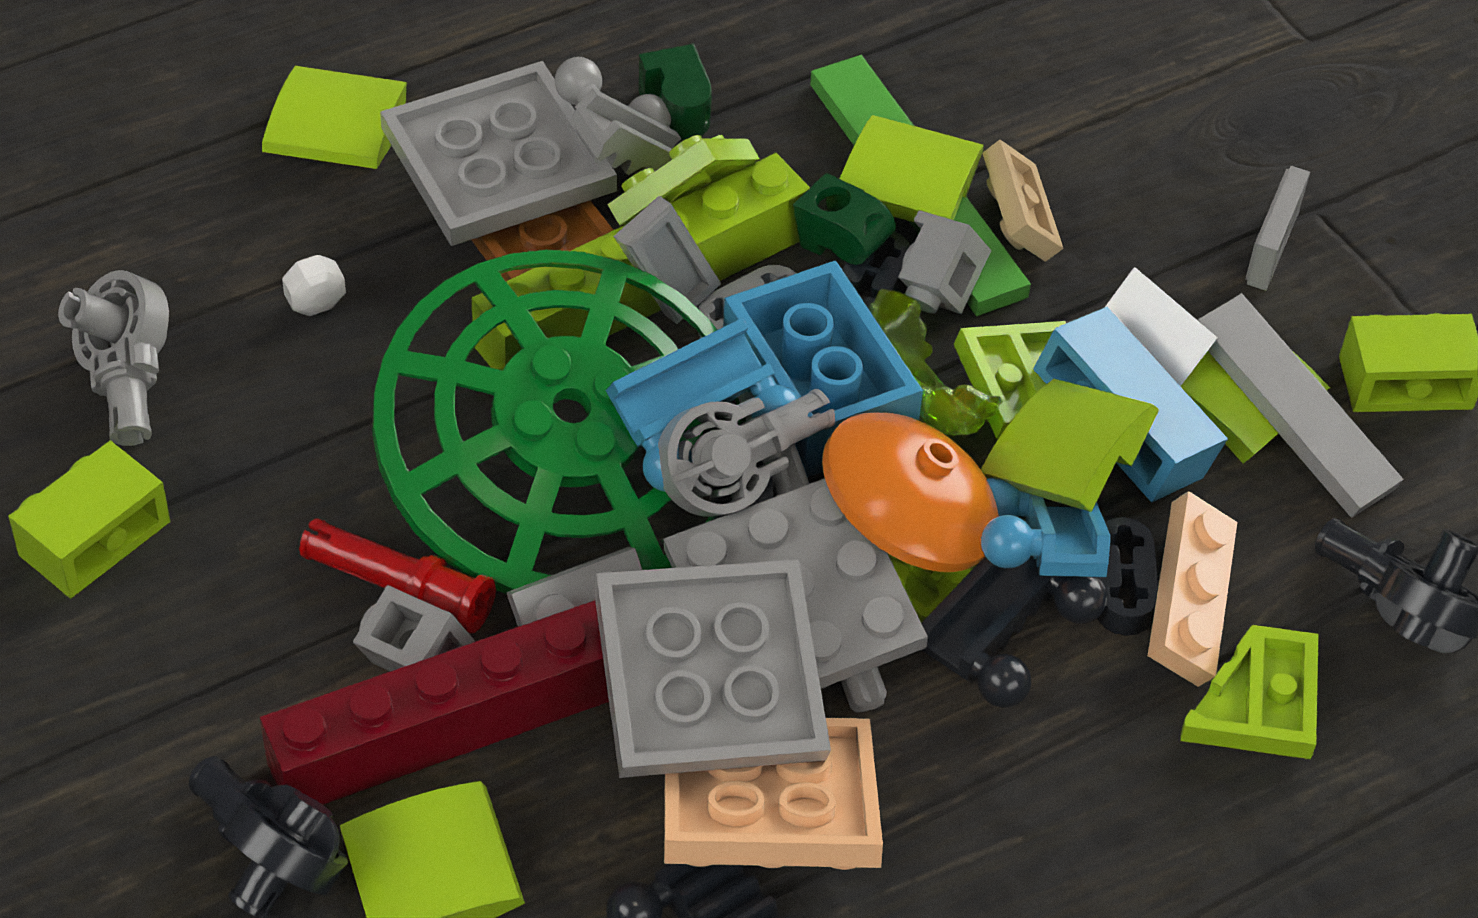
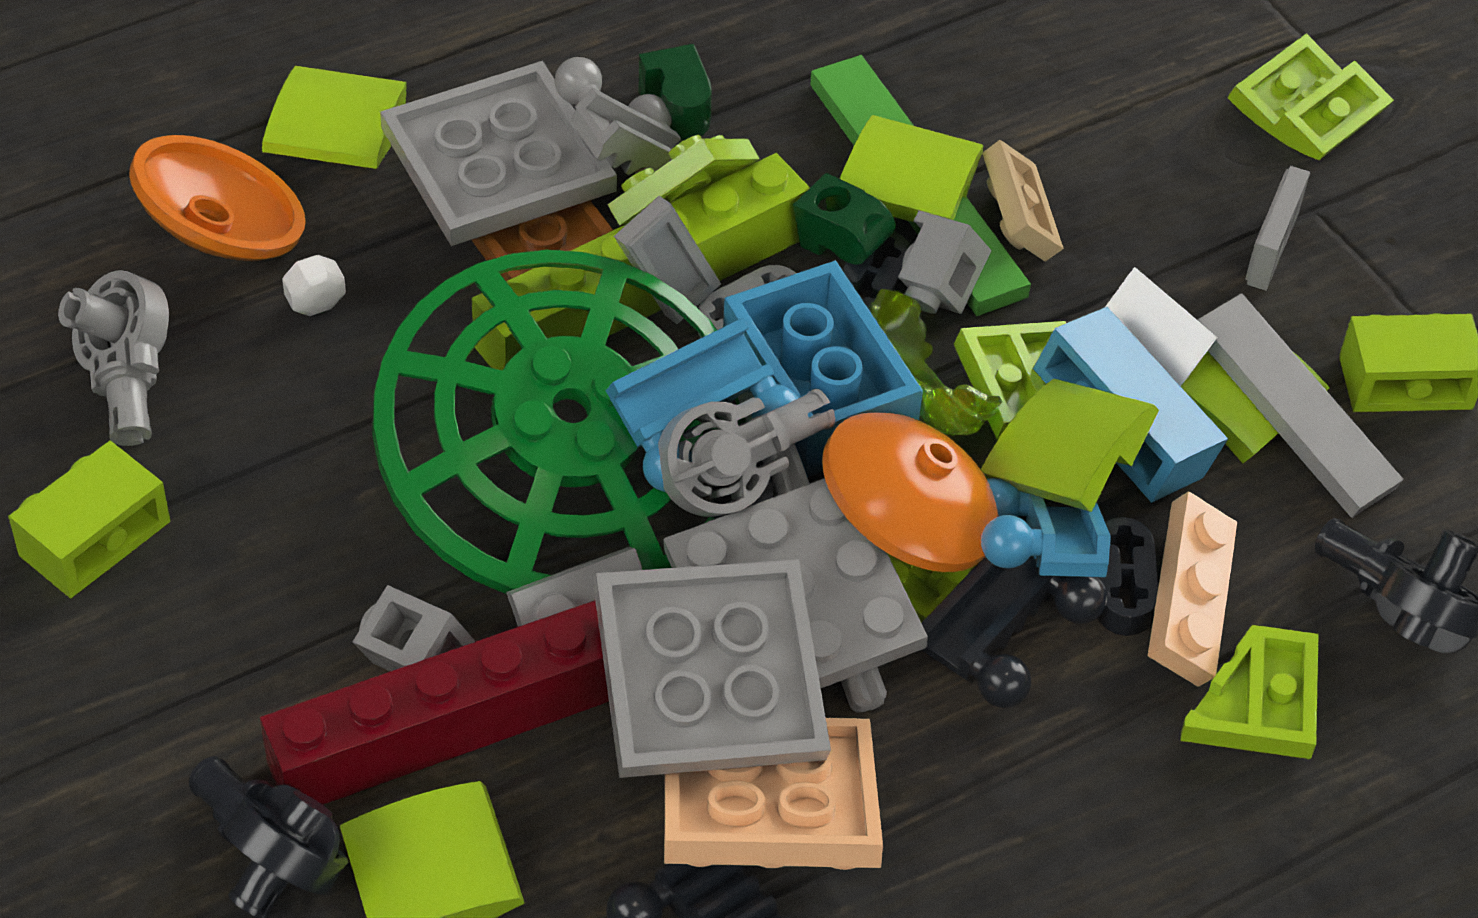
(216, 198): none -> orange dish
(424, 578): red pin -> none
(1309, 98): none -> lime slope

